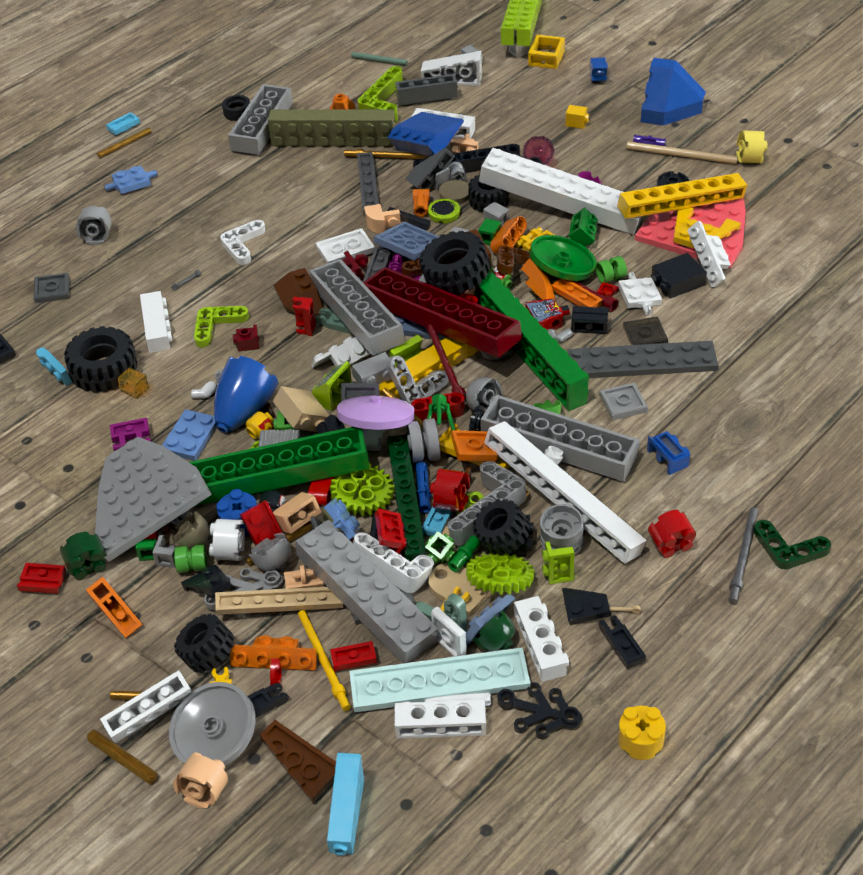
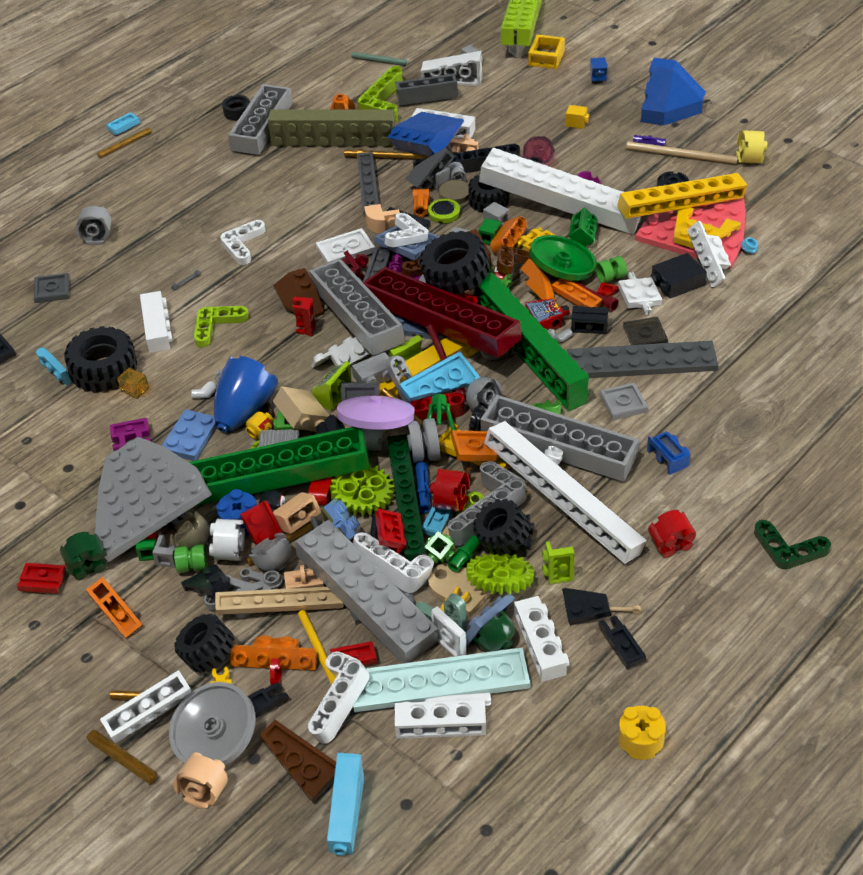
(130, 179): medium blue plate -> none
(246, 338): dark red brick -> none
(331, 320): sand green hinge -> none
(339, 697): none -> white beam
(410, 232): none -> white beam
(442, 377): none -> medium azure wing
(541, 710): black plant -> none
(562, 527): light grey wheel -> none
(736, 583): flat silver bar -> none
(749, 245): none -> medium azure plate

